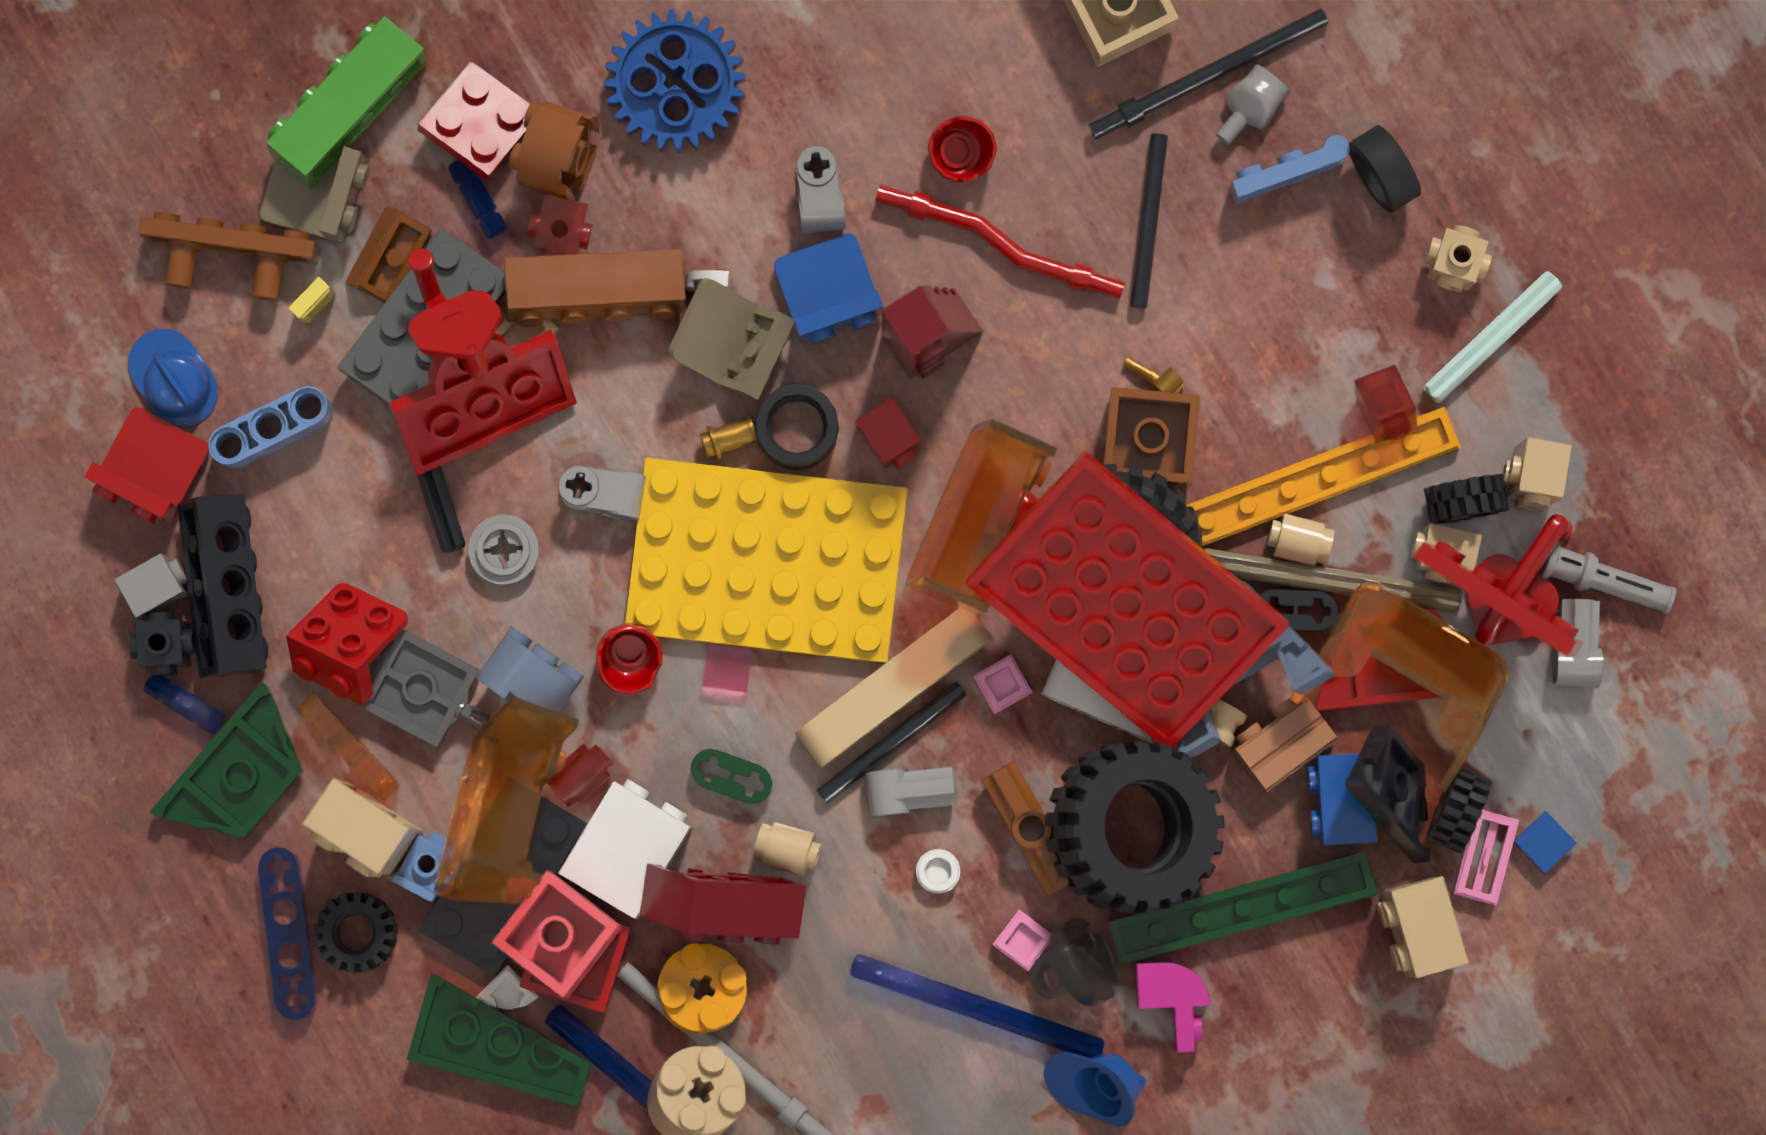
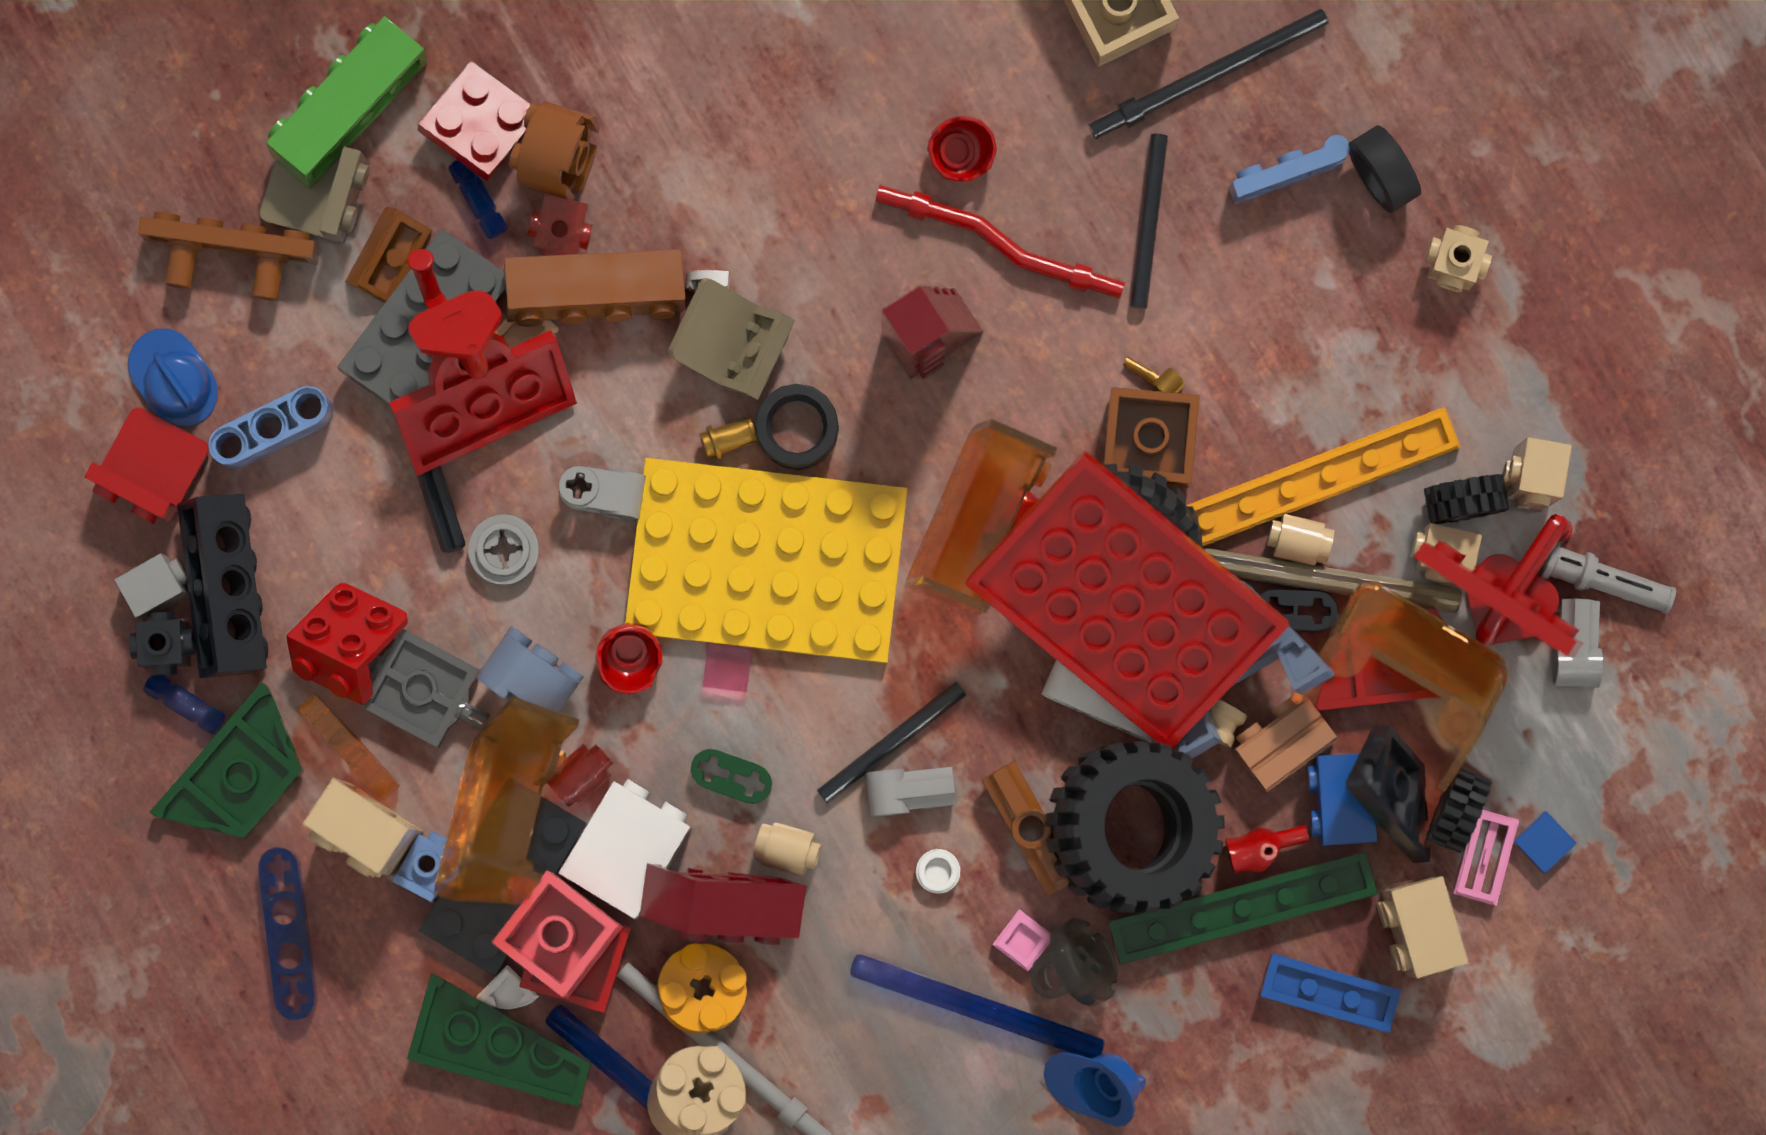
(312, 301): light yellow tile -> none
(328, 932): black tyre -> none
(648, 108): blue gear -> none
(819, 198): light grey piece -> none
(828, 289): blue bracket -> none
(889, 434): red brick -> none
(893, 686): tan beam -> none
(1002, 684): bright pink tile -> none
(1175, 988): dark pink brick -> none
(1252, 102): light grey piece -> none
(1261, 846): none -> red piece
(1330, 992): none -> blue plate
(1386, 404): clear red brick -> none
(1492, 337): light aqua axle -> none

